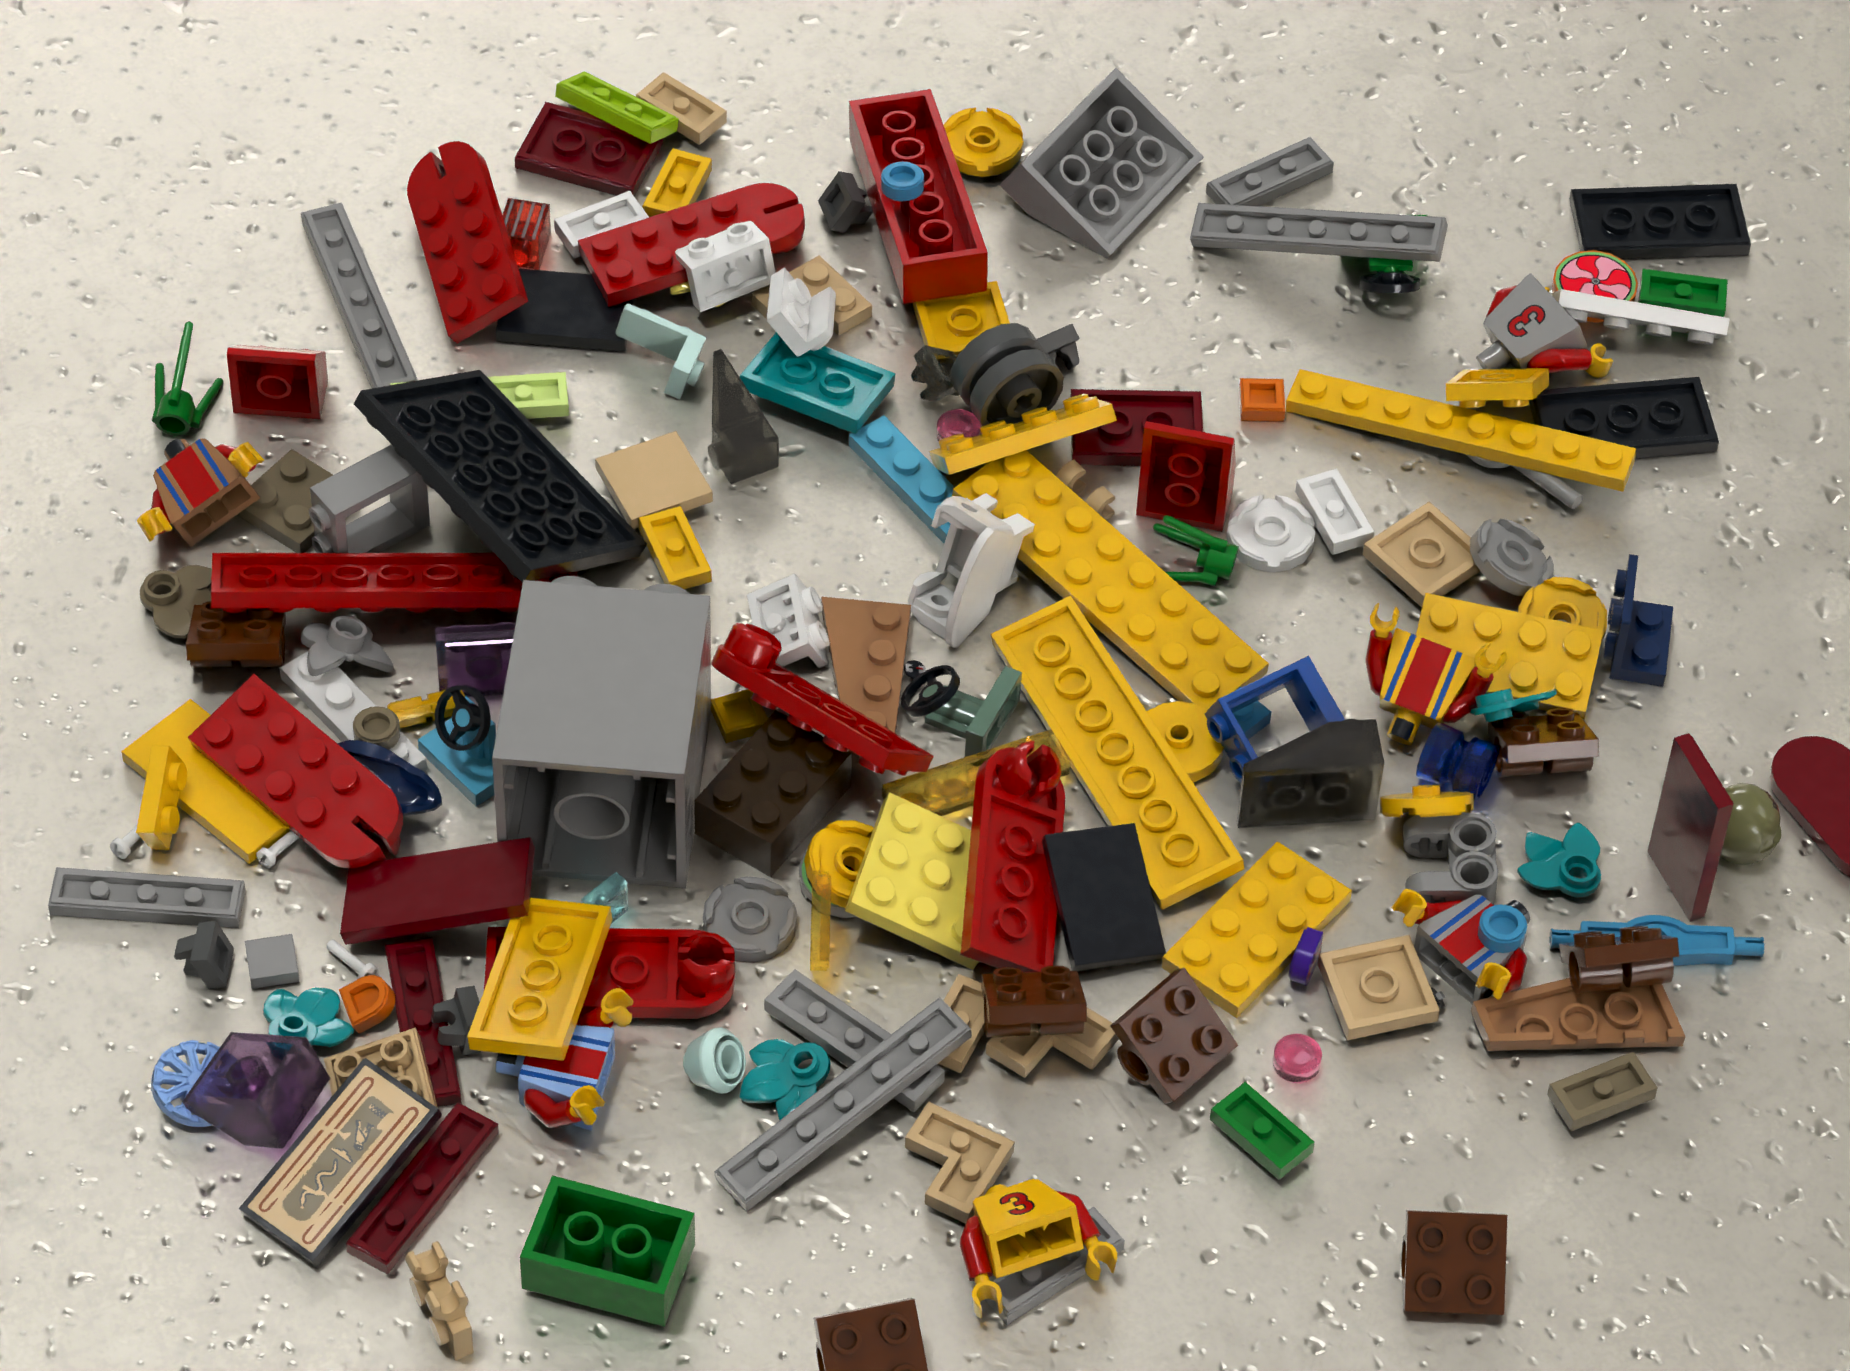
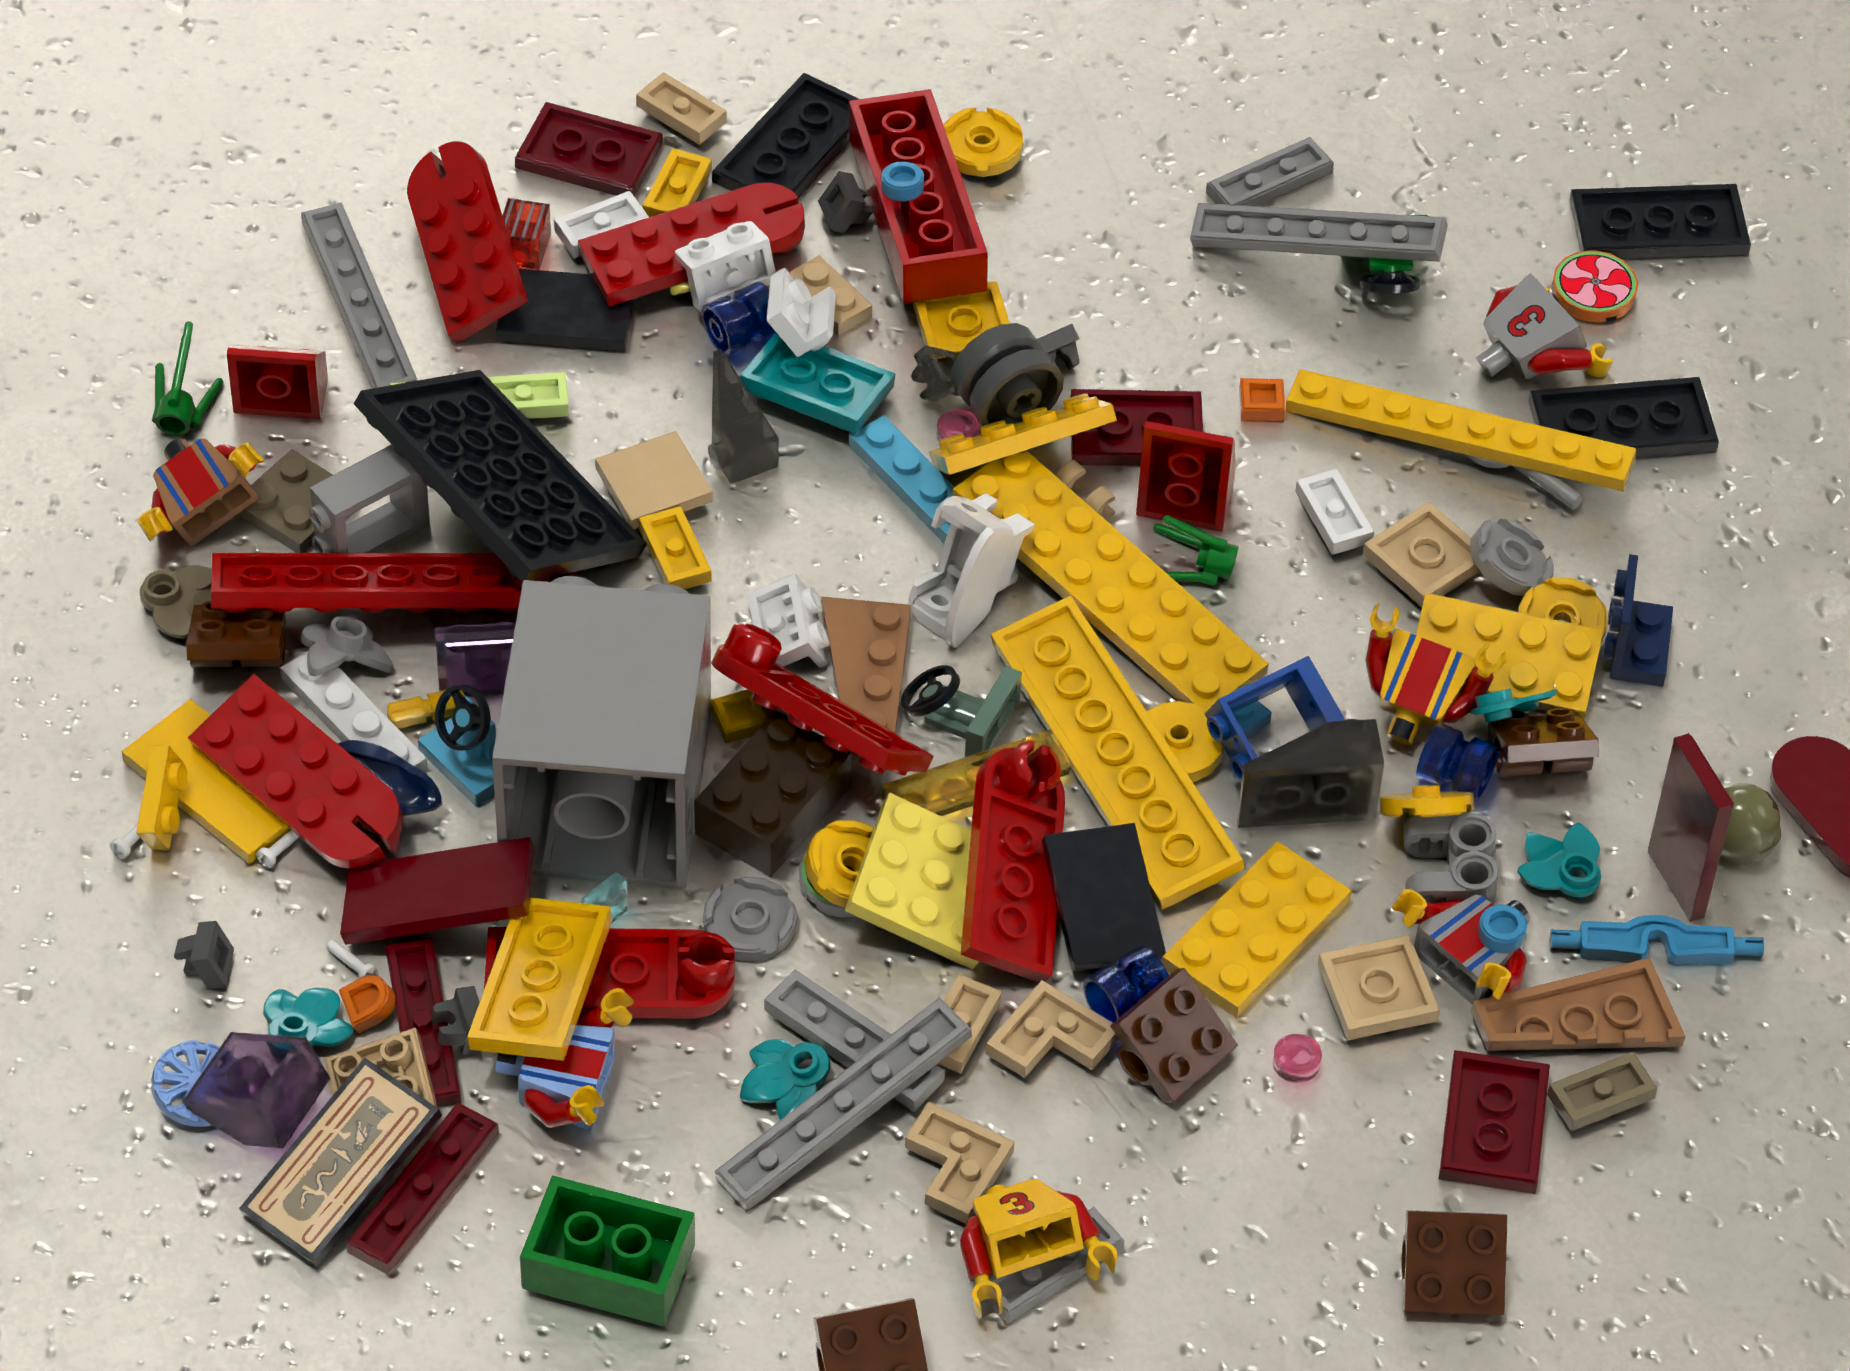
(146, 897): light grey tile -> none
(272, 961): light grey tile -> none
(377, 726): dark tan tile -> none
(444, 1300): tan plate -> none
(617, 107): lime tile -> none
(668, 340): light aqua bracket -> none
(715, 1061): light aqua cone -> none
(738, 319): none -> clear blue wheel
(791, 140): none -> black tile
(820, 921): clear yellow tile -> none
(914, 668): black piece -> none
(1022, 998): reddish brown plate -> none
(1103, 167): light grey slope -> none
(1118, 988): none -> clear blue wheel
(1262, 1130): green plate -> none
(1271, 533): white tile -> none
(1306, 956): dark purple tile -> none
(1438, 997): black piece -> none
(1494, 1121): none -> dark red tile
(1511, 386): yellow plate -> none
(1636, 957): reddish brown plate -> none
(1657, 319): white plate -> none
(1684, 292): green plate -> none

